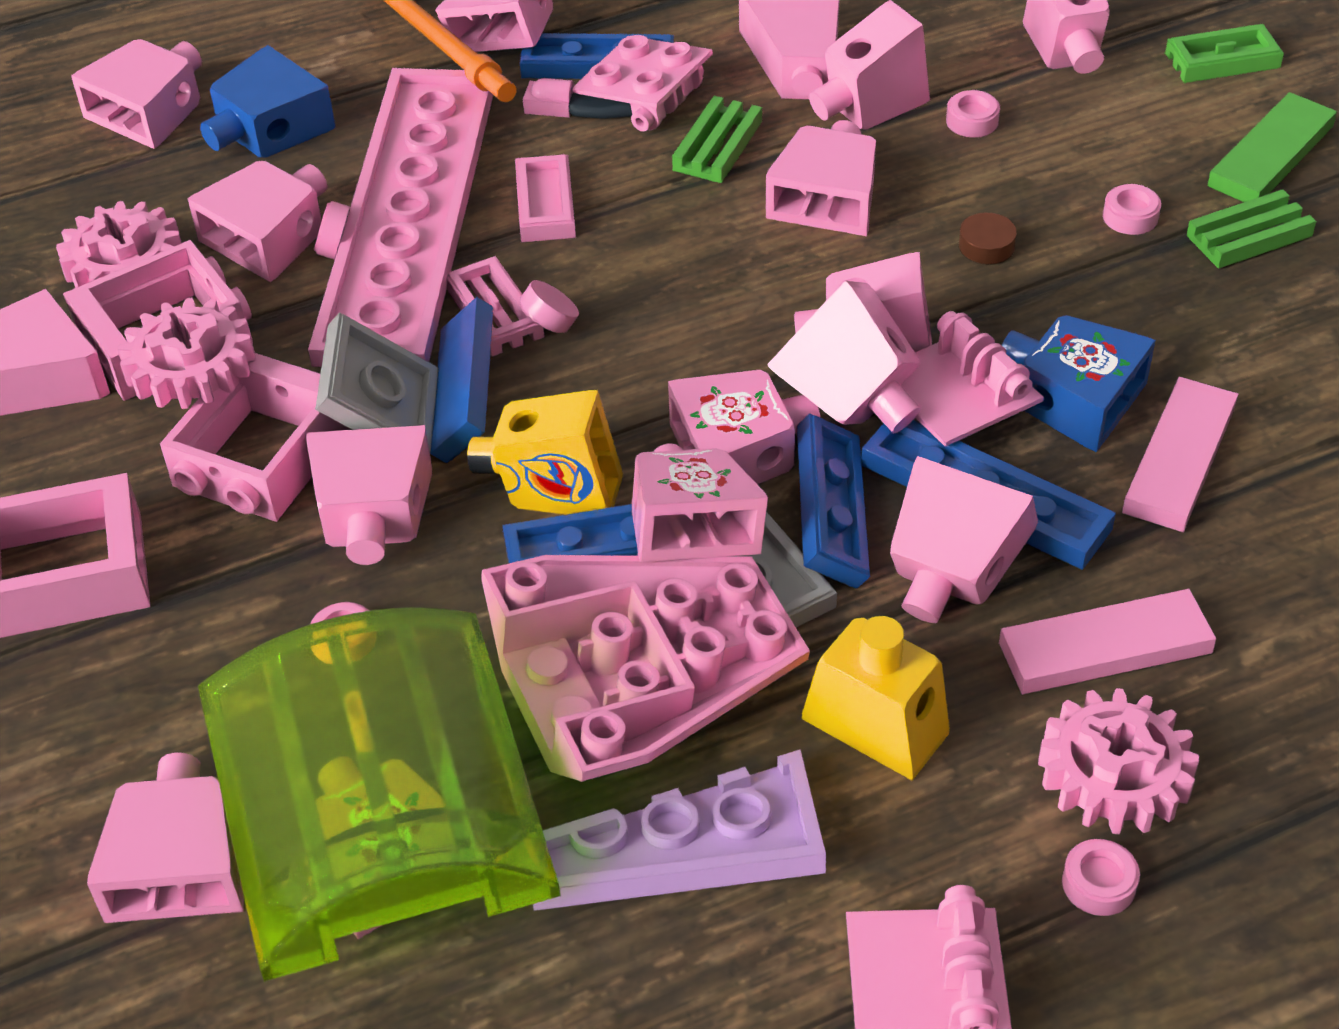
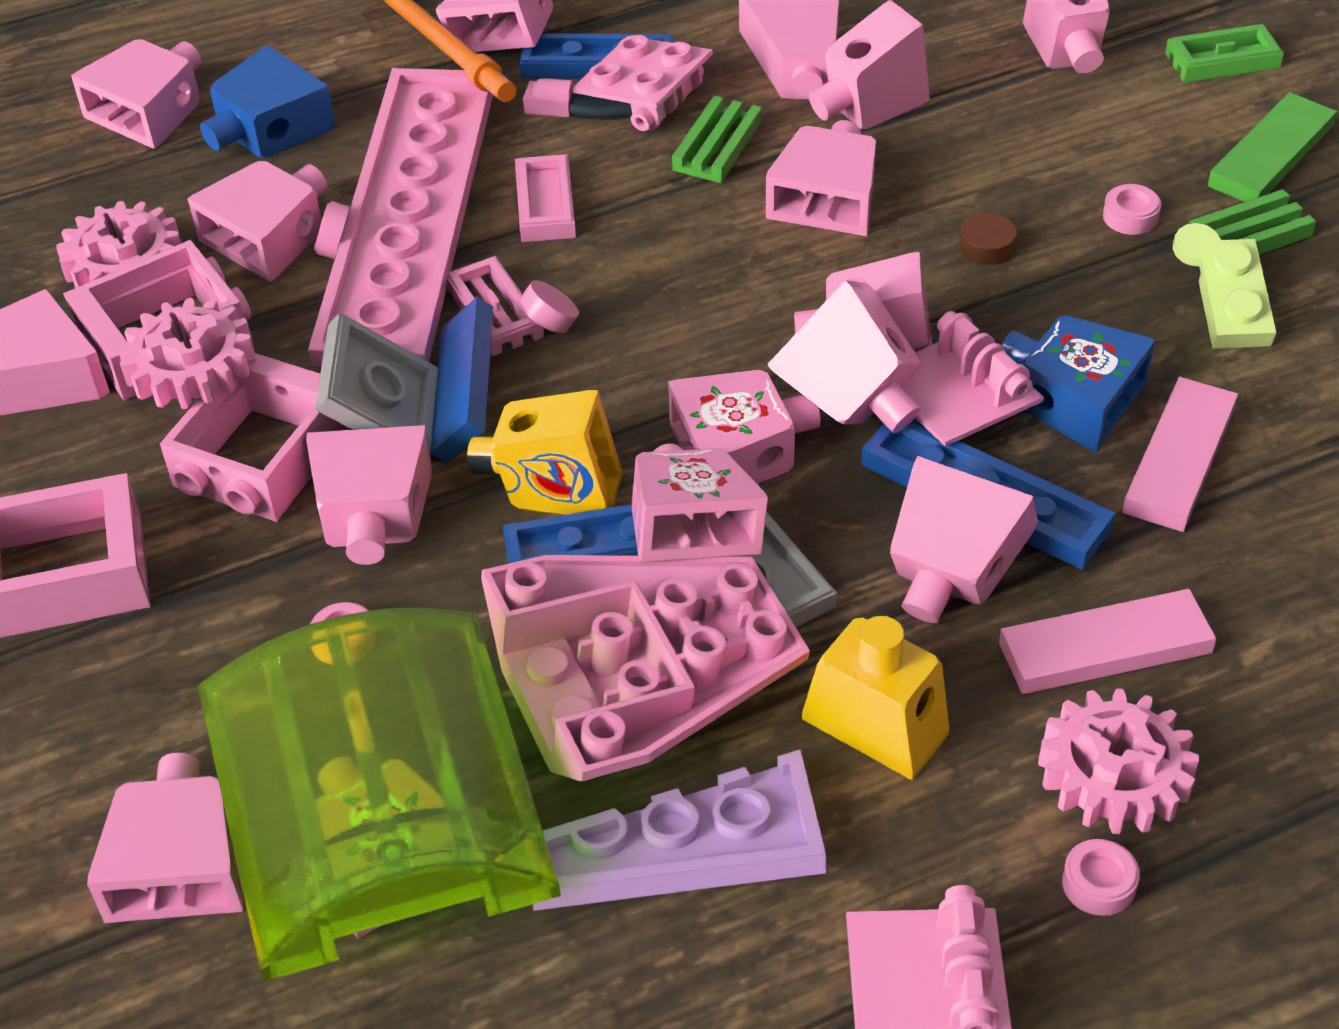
(832, 501): blue tile -> none
(972, 113): bright pink tile -> none
(1229, 285): none -> yellowish green hinge

